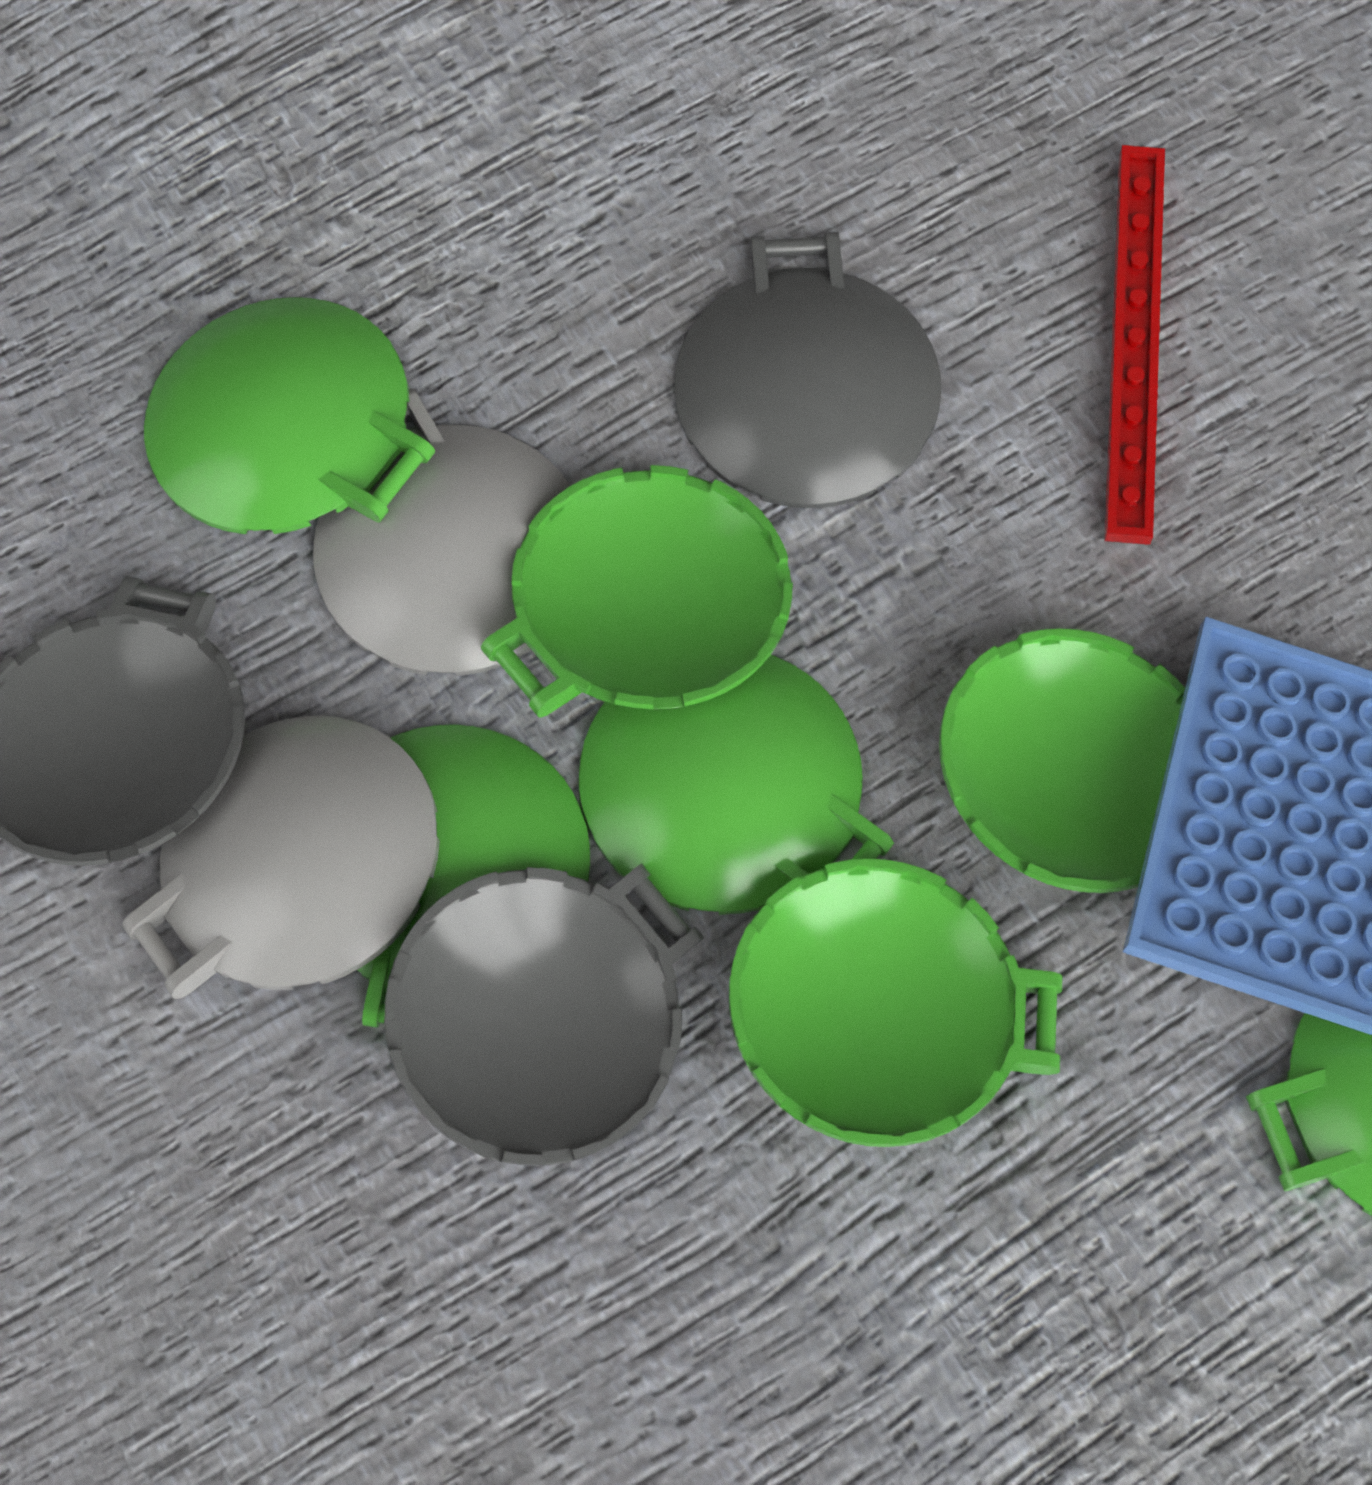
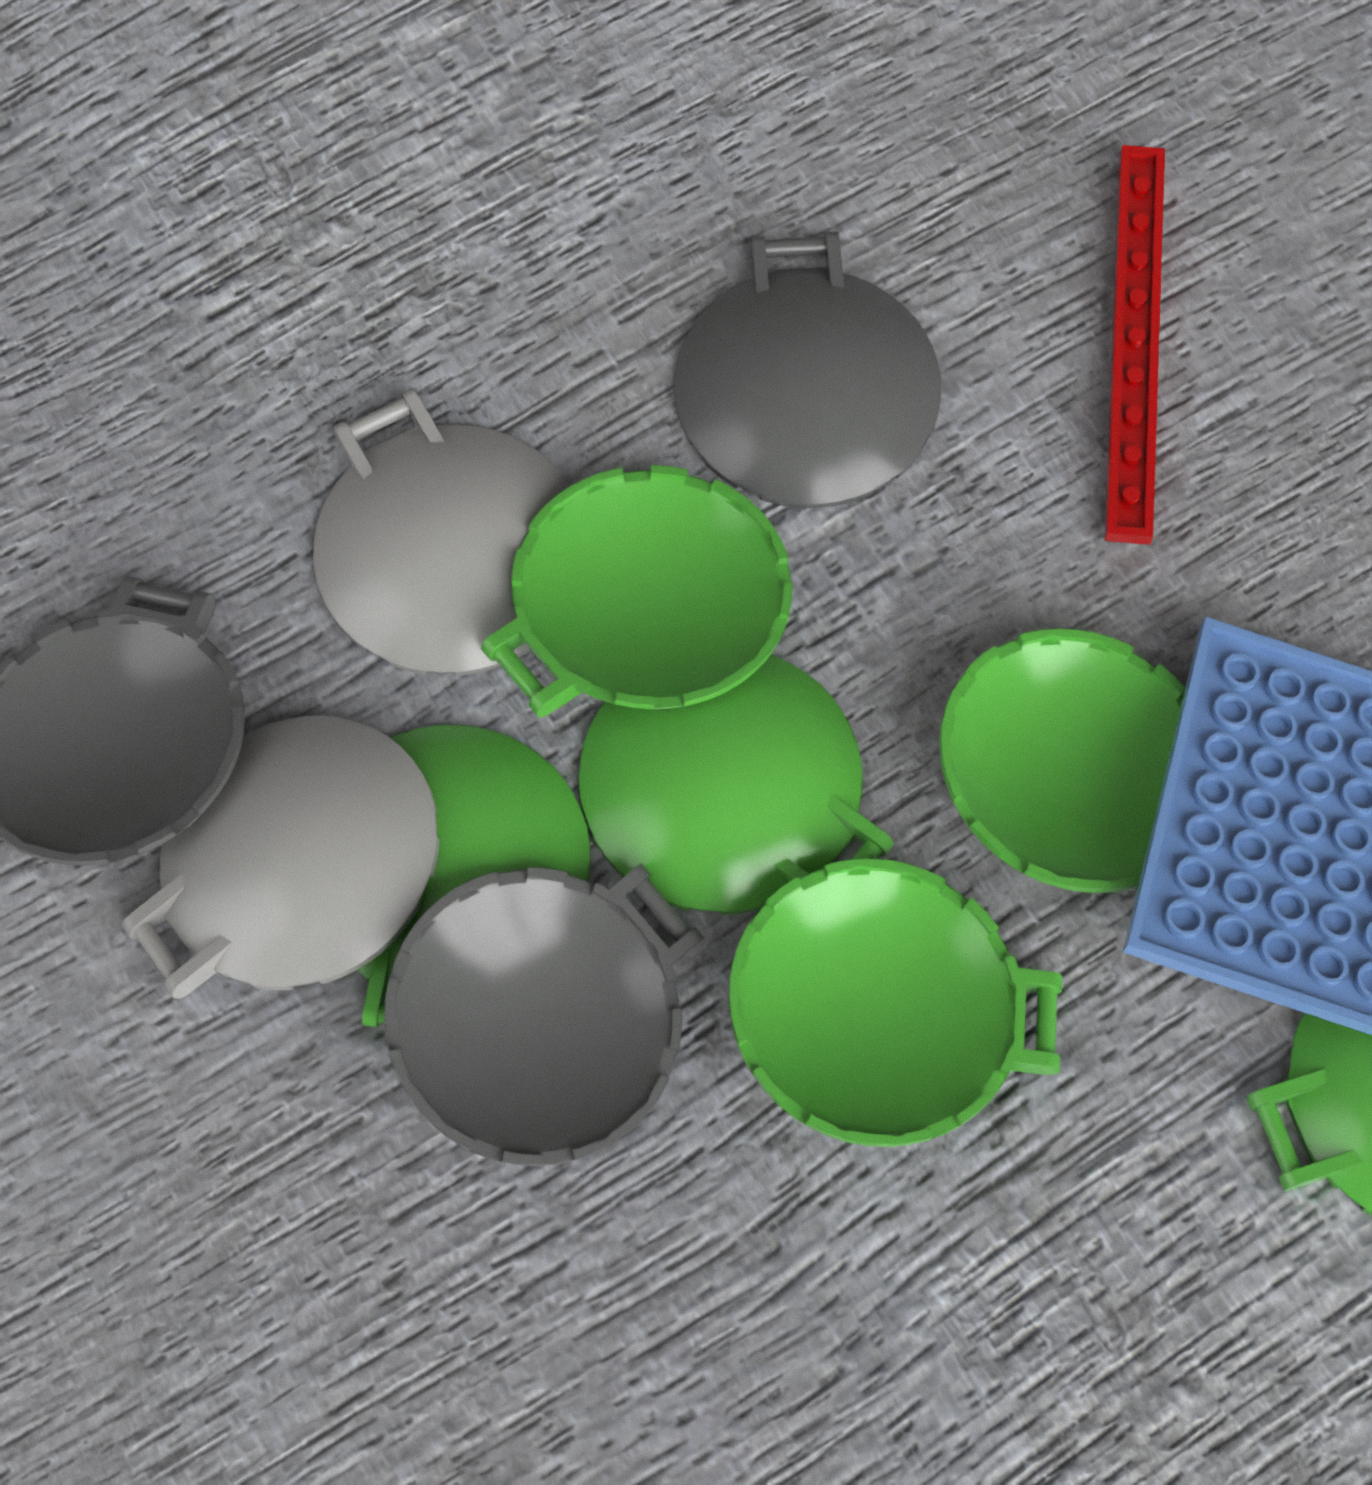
(282, 418): bright green dish -> none

